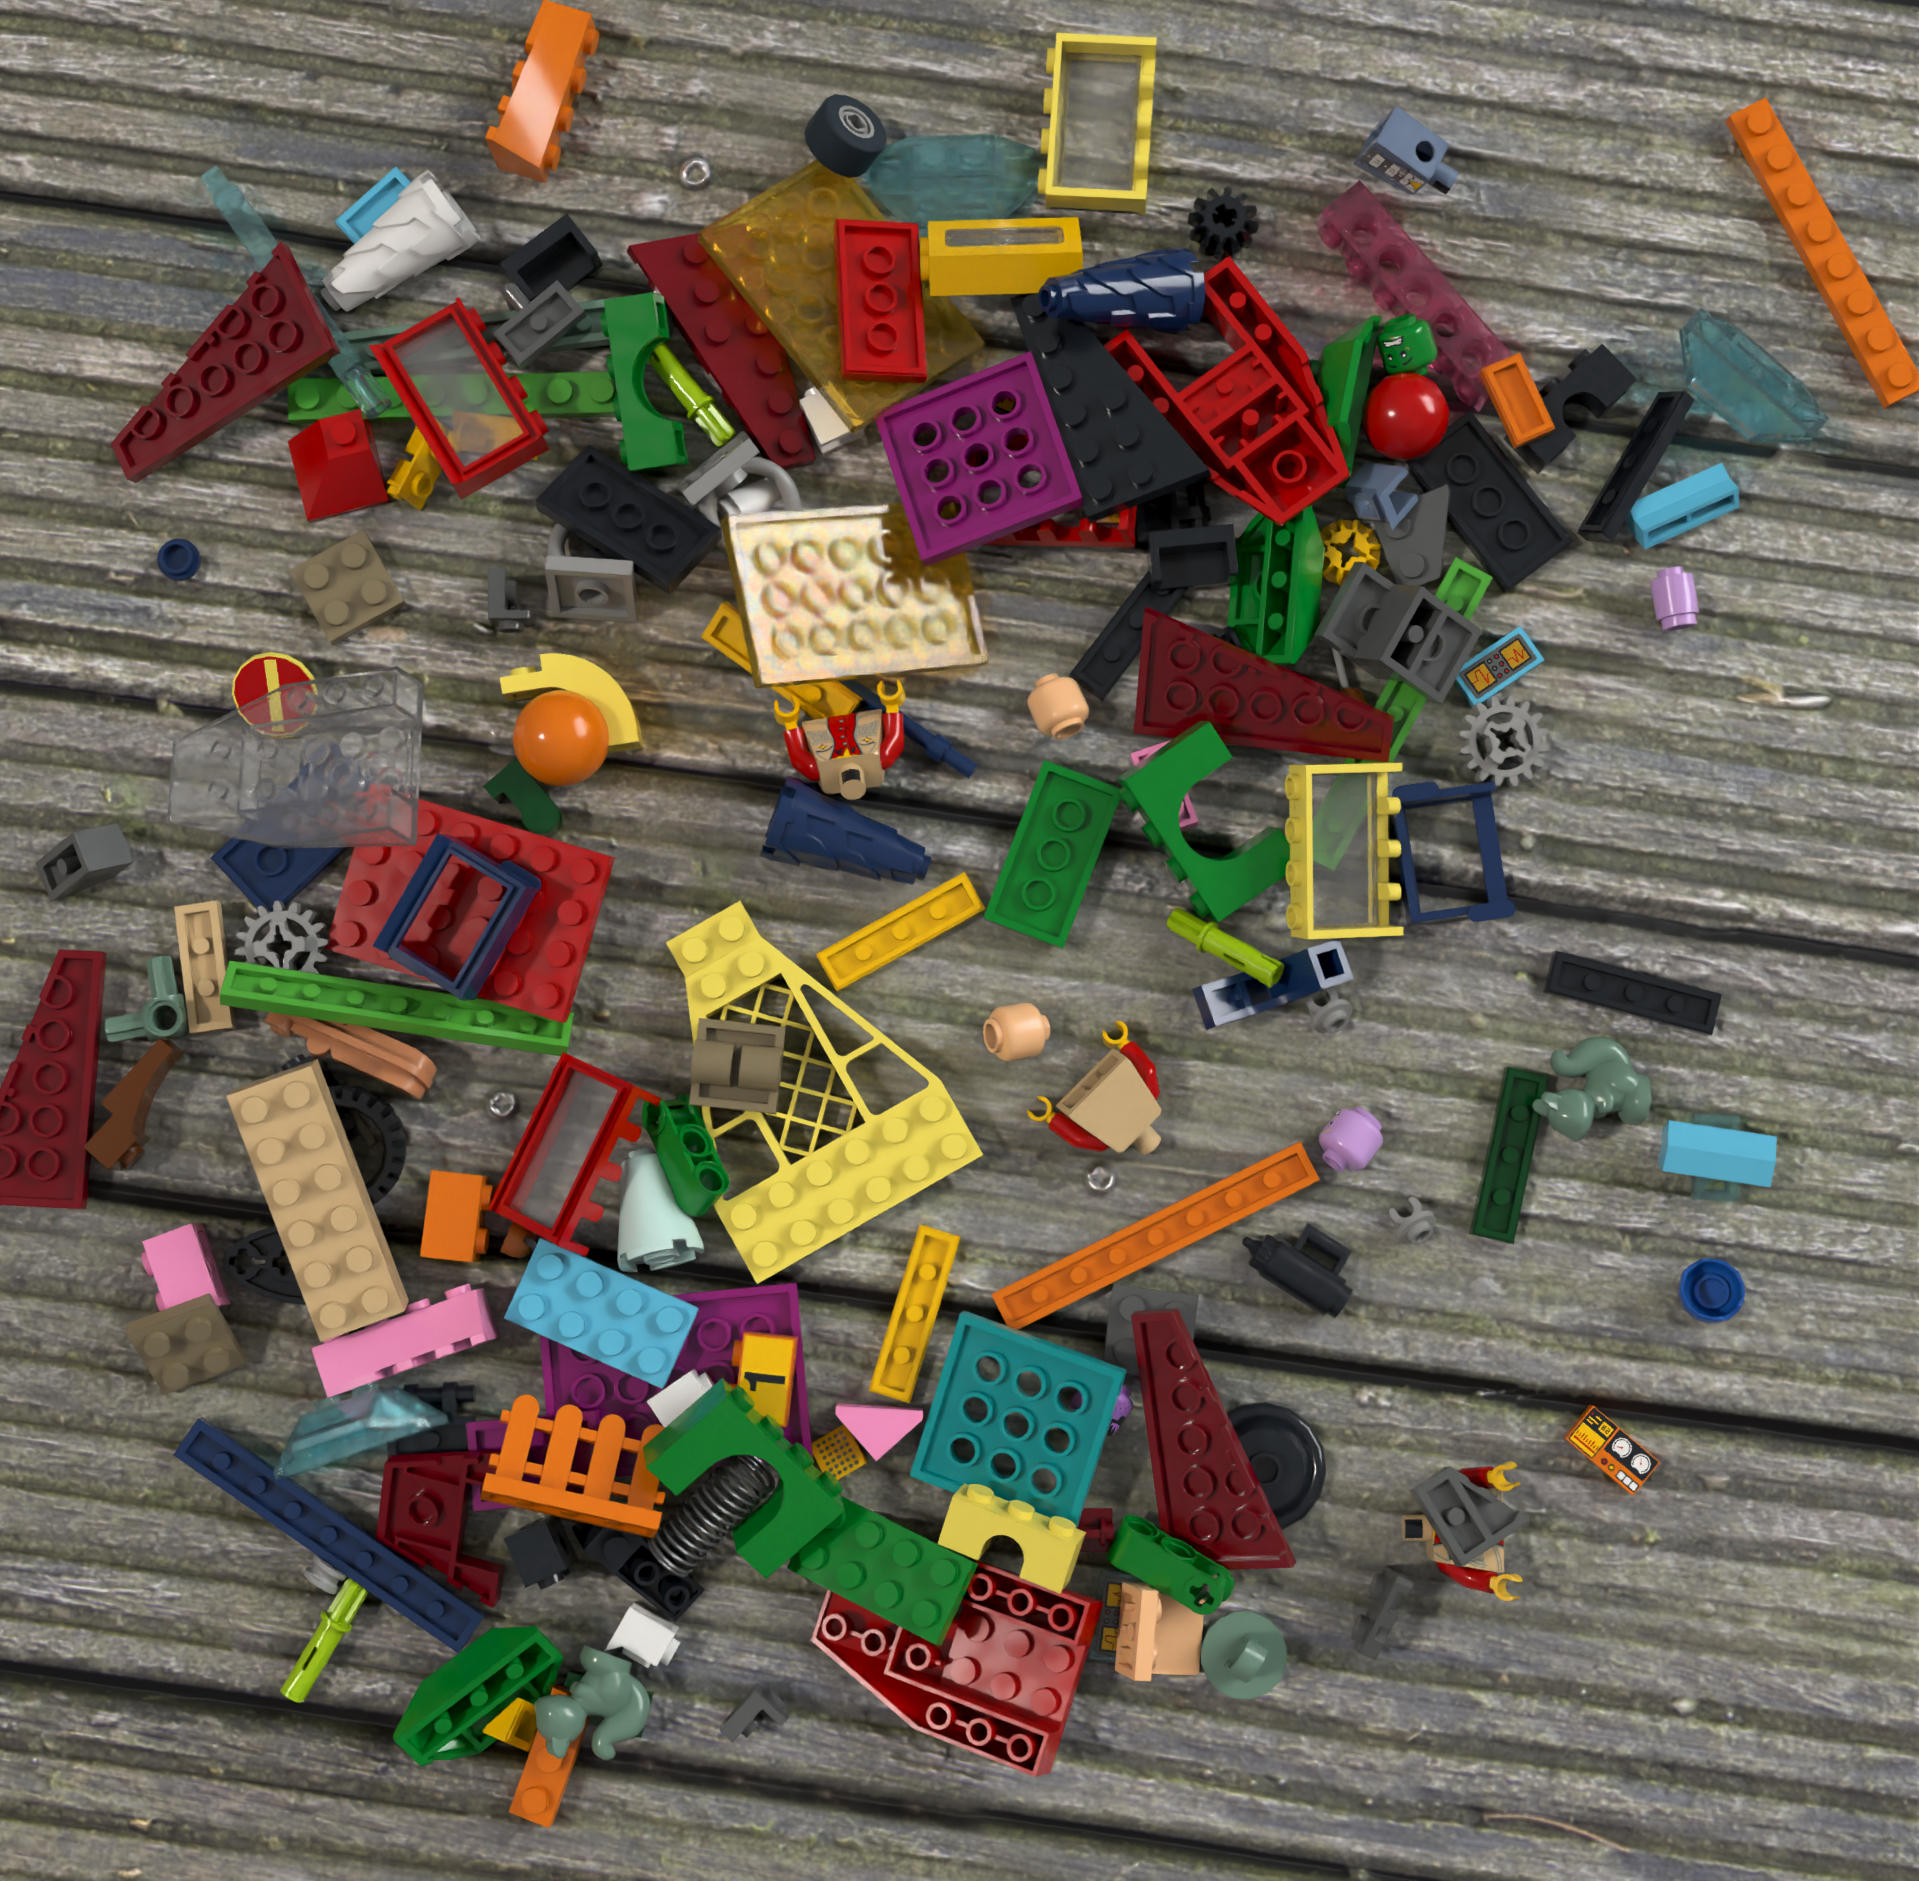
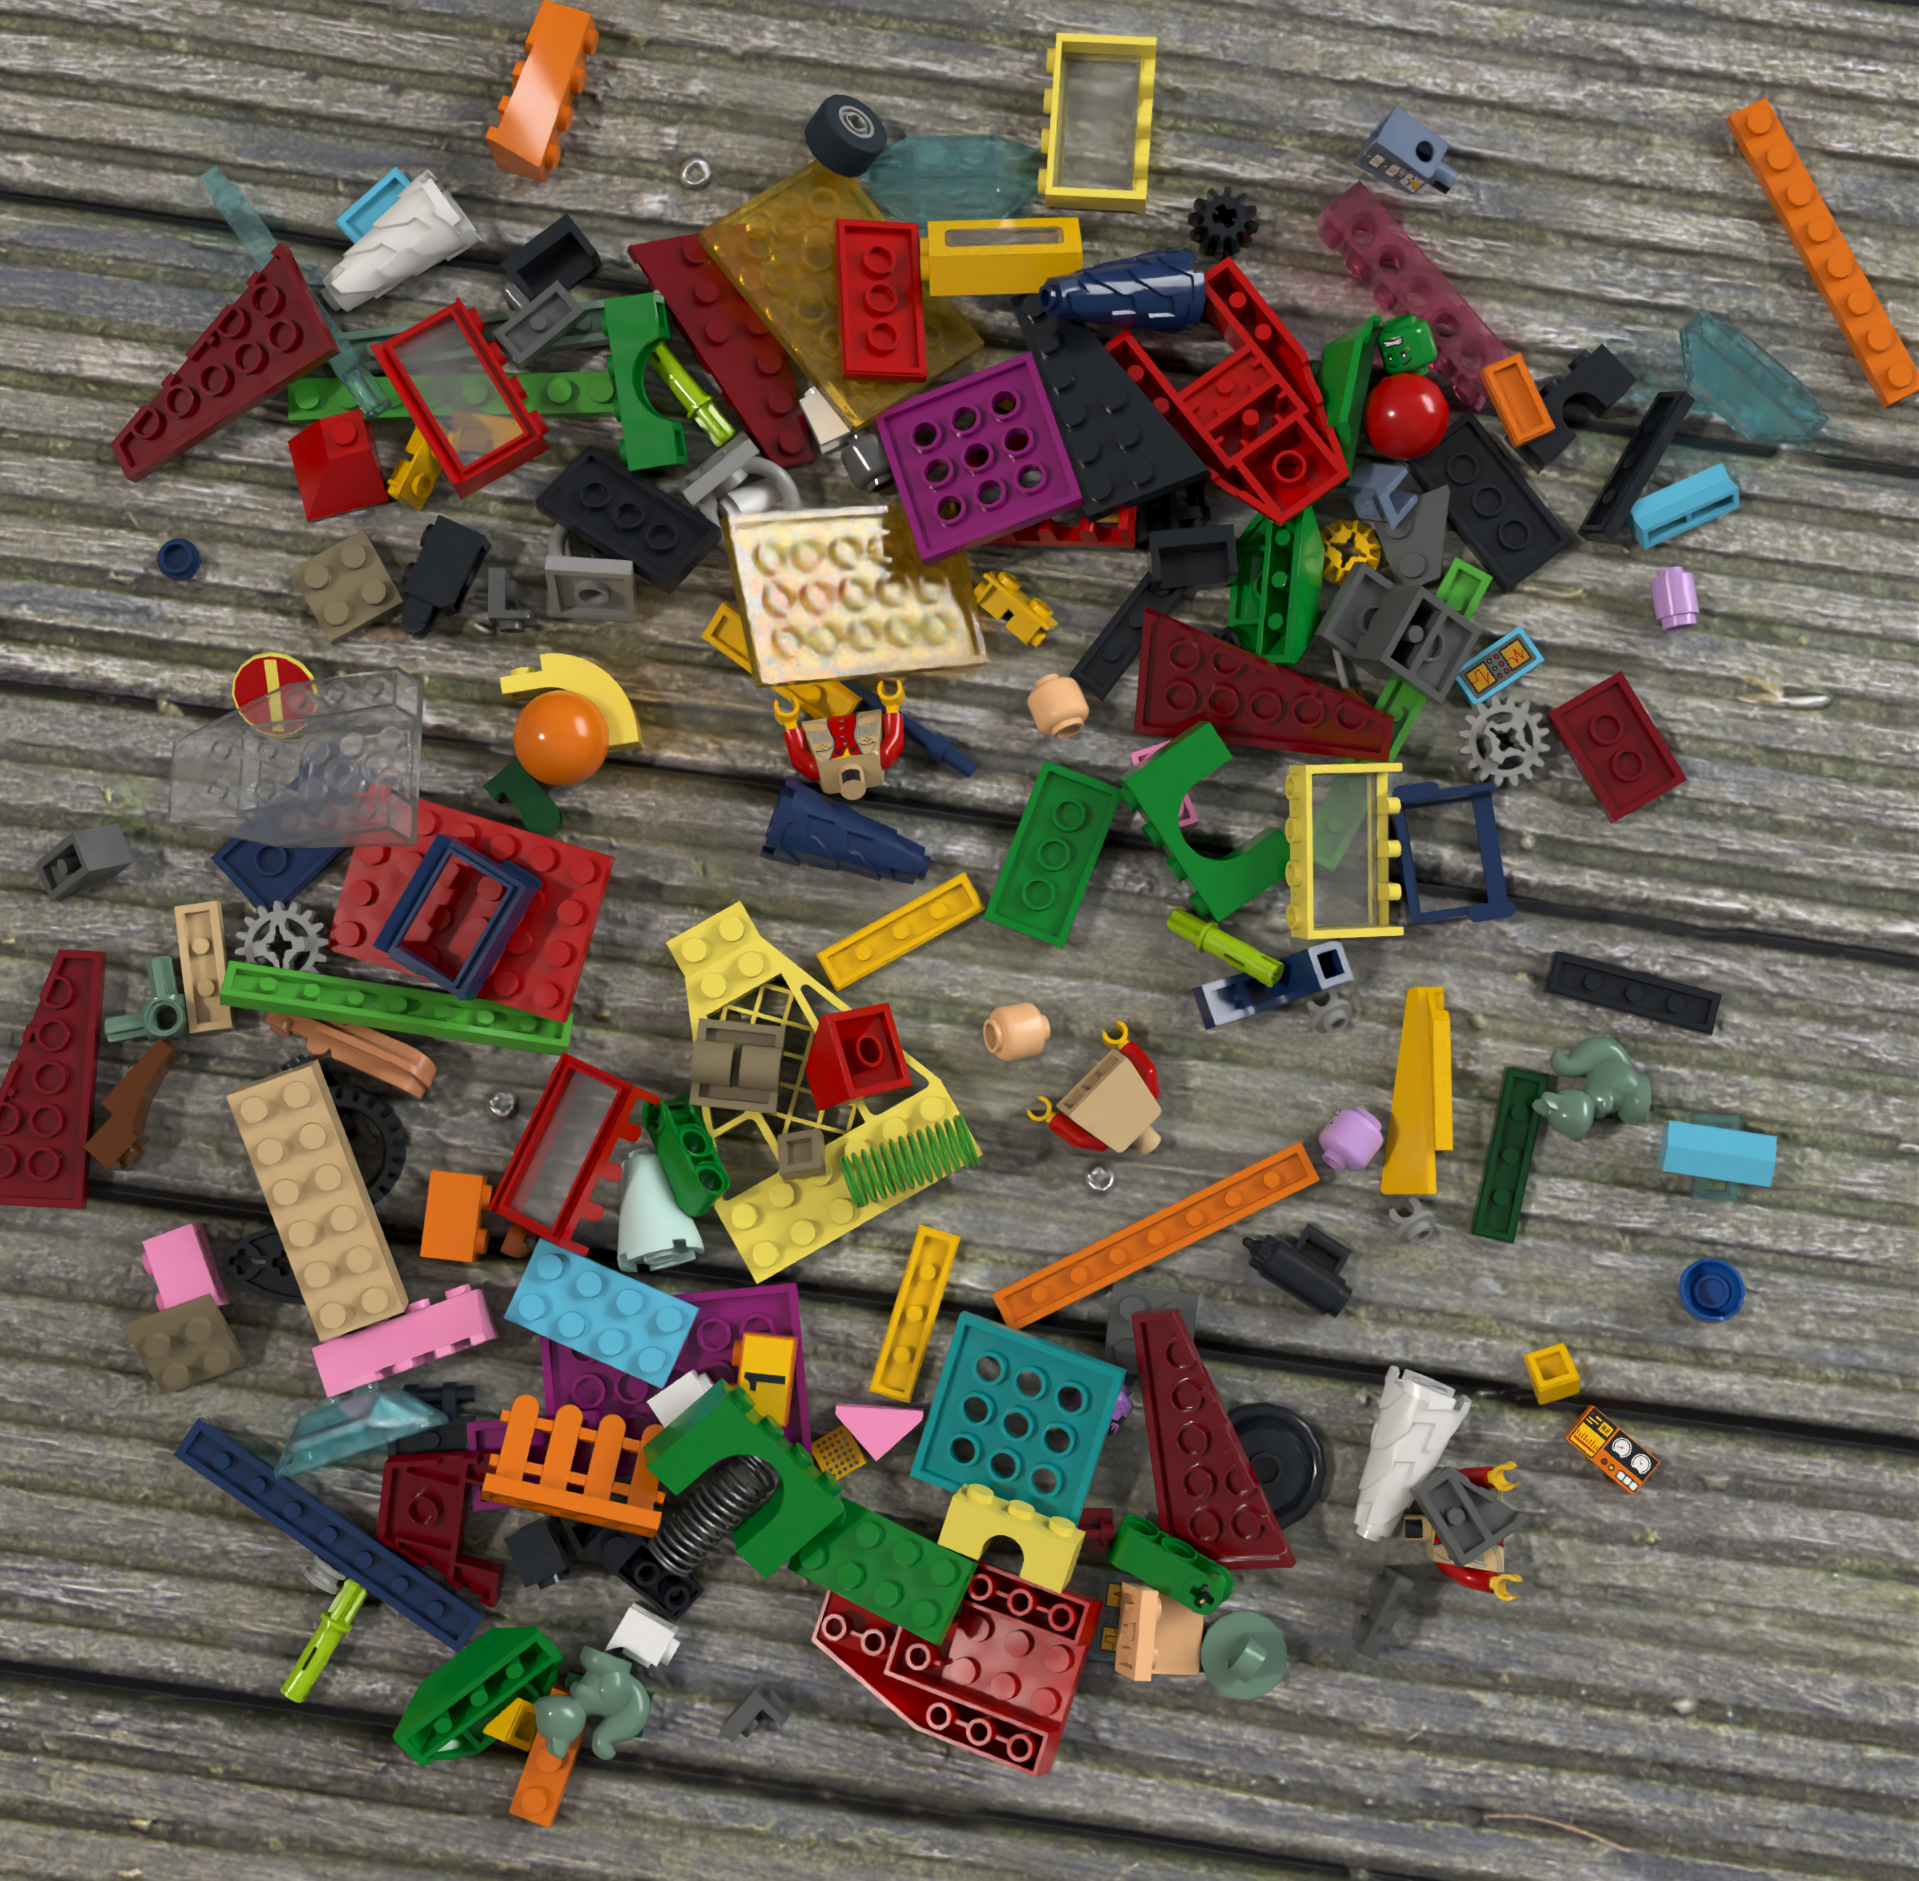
(441, 574): none -> black hinge
(801, 1154): none -> dark tan plate
(855, 1057): none -> red slope
(867, 461): none -> dark grey head
(964, 1146): none -> bright green piece
(1029, 615): none -> yellow hinge
(1405, 1446): none -> white cone
(1421, 1096): none -> yellow wedge
(1552, 1373): none -> yellow slope
(1616, 747): none -> dark red plate

